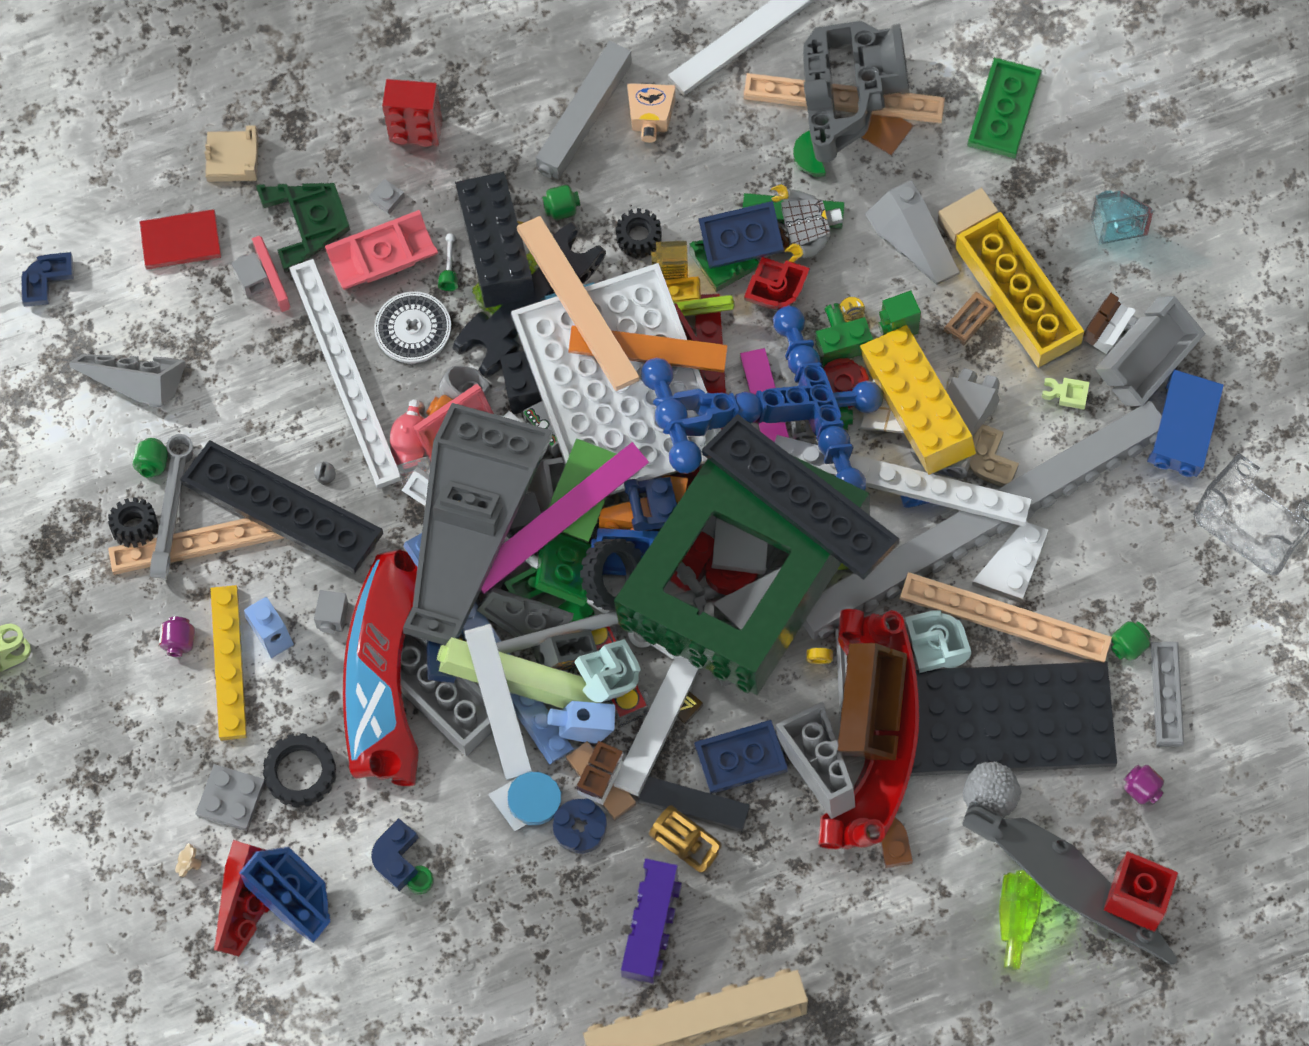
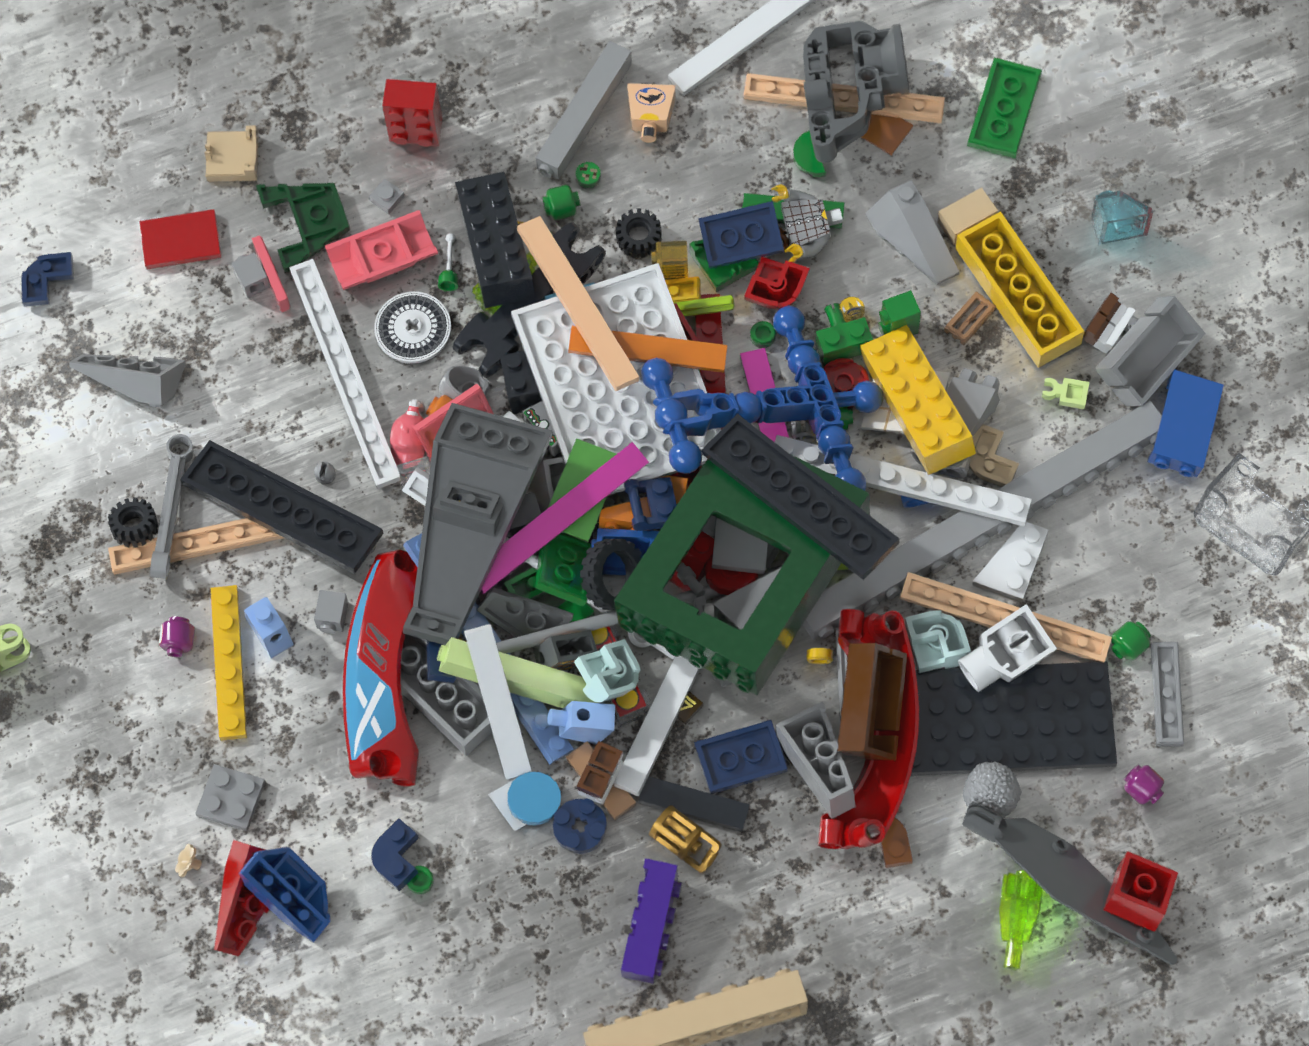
(150, 457): green head -> none
(293, 744): black tyre -> none
(588, 174): none -> green tile
(762, 334): none -> green tile
(1007, 650): none -> white brick

